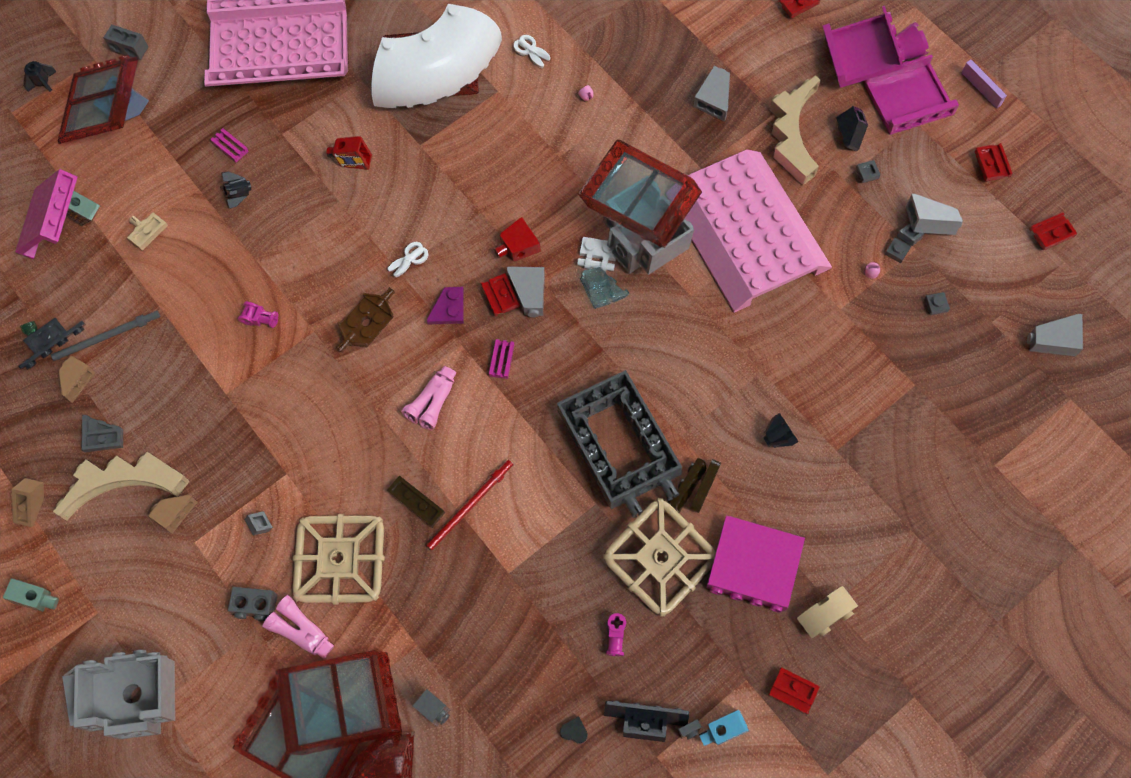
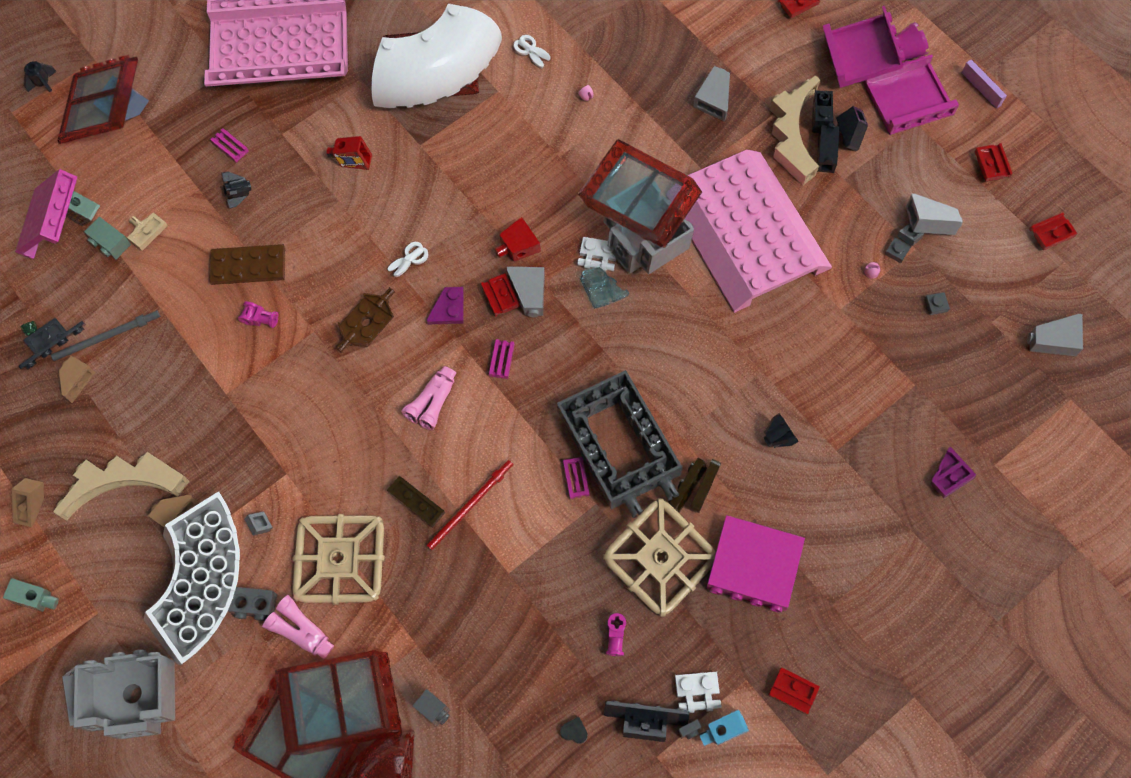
(99, 435): dark grey wing -> none
(107, 238): none -> sand green brick
(125, 42): dark grey brick -> none
(202, 580): none -> white brick
(247, 264): none -> reddish brown plate
(579, 493): none -> dark pink tile
(697, 685): none -> white plate
(822, 109): none -> black slope
(827, 612): tan brick -> none
(828, 148): none -> black brick
(868, 171): dark grey plate -> none
(951, 474): none -> magenta wing

